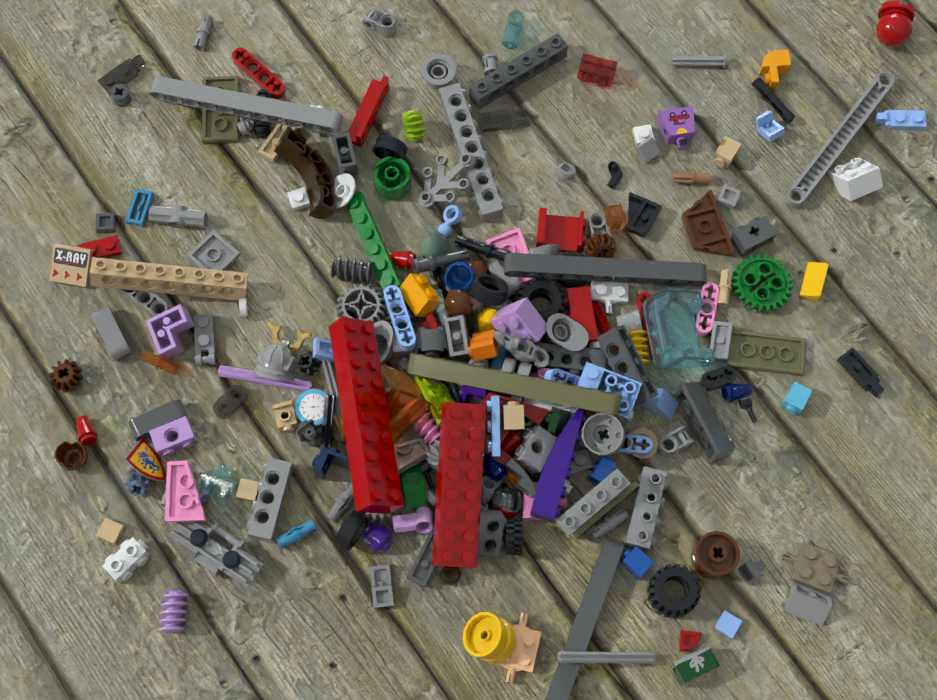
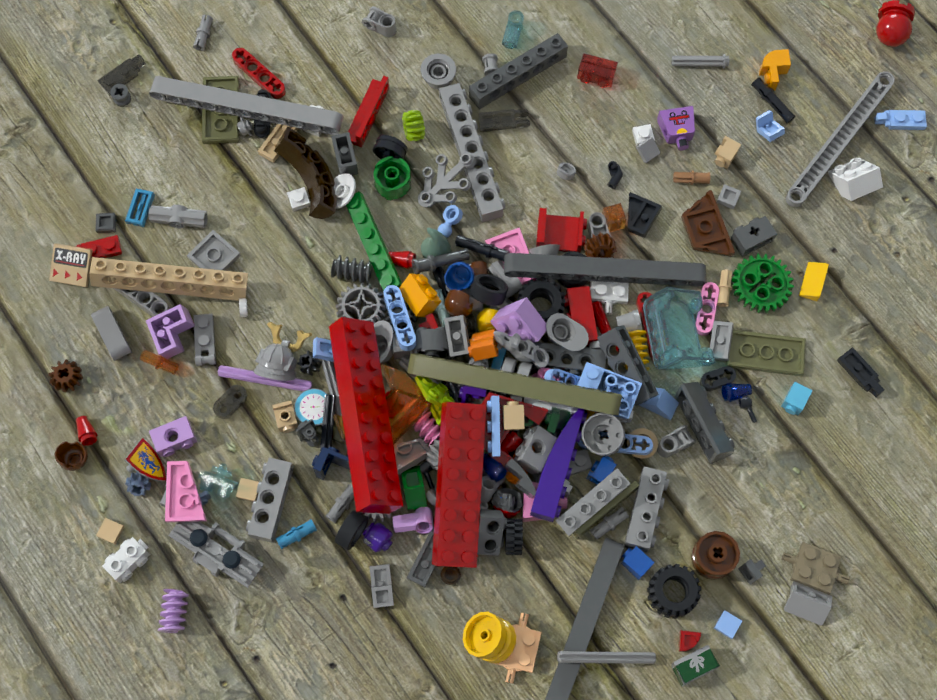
(155, 418): dark grey beam -> none

